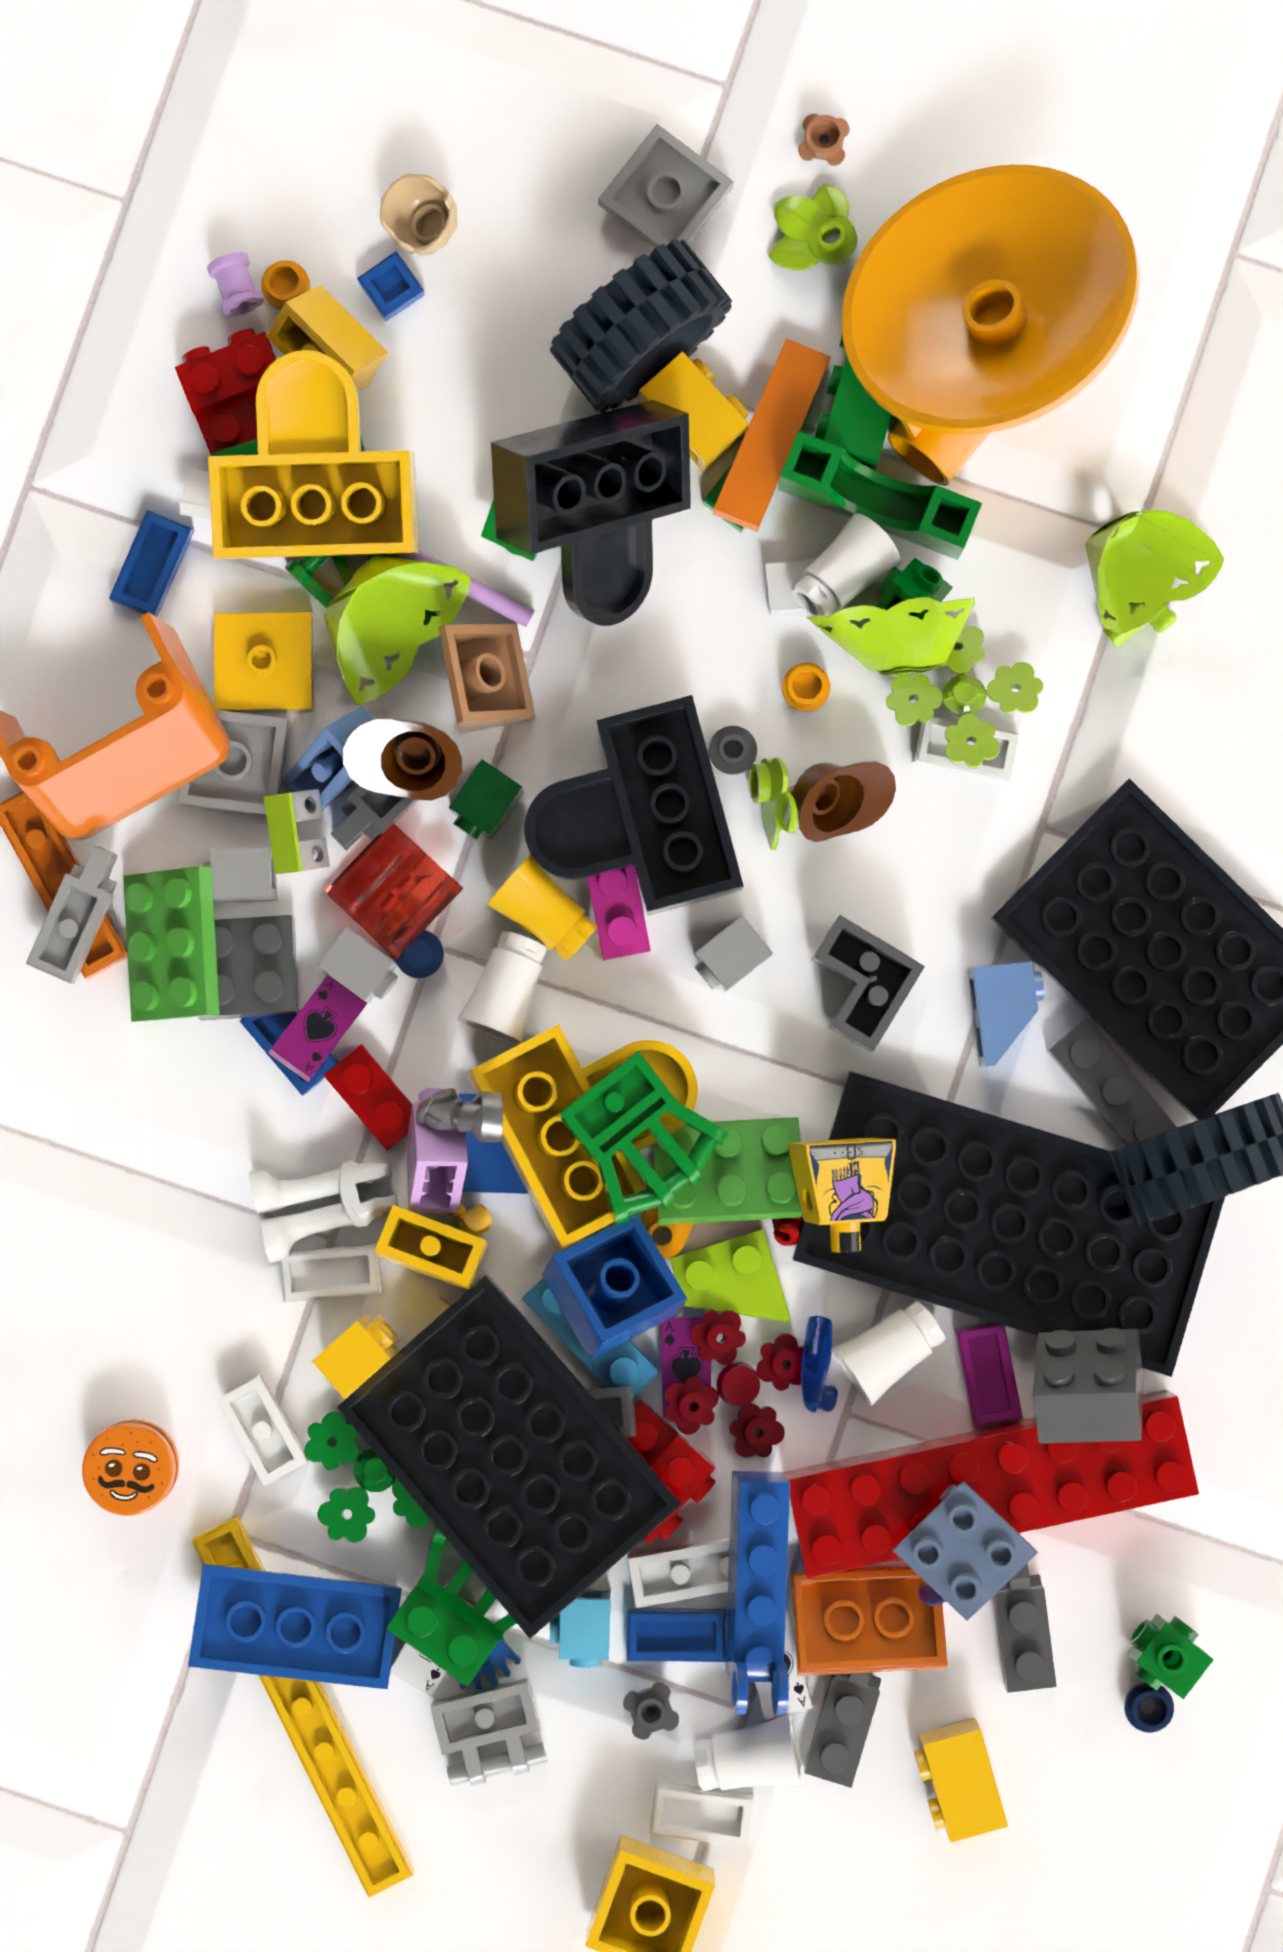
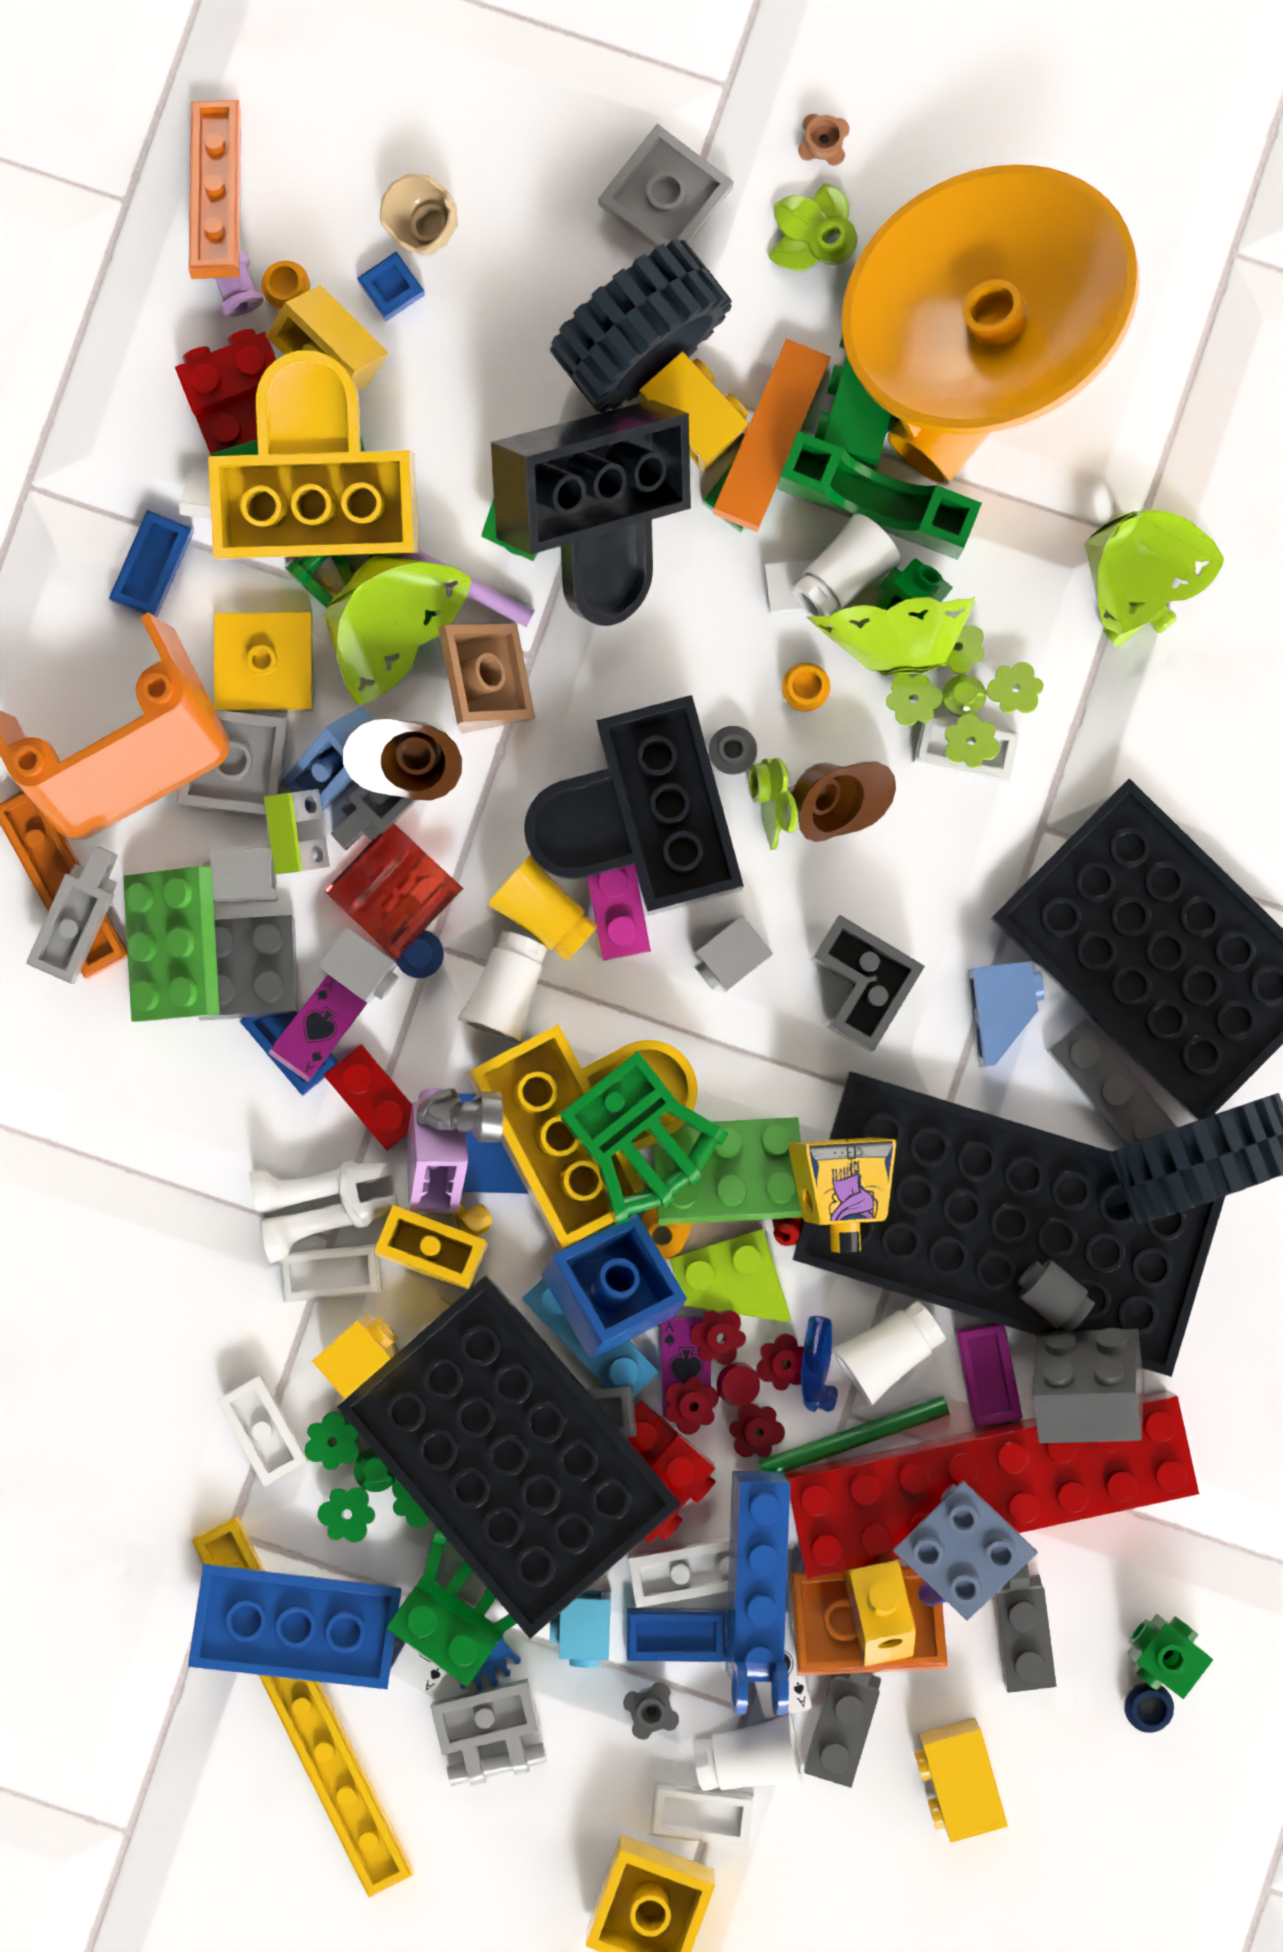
(130, 1467): orange head -> none
(215, 189): none -> orange tile
(485, 801): dark green brick -> none
(856, 1436): none -> green bar
(880, 1612): none -> yellow torso
(1055, 1295): none -> dark grey brick

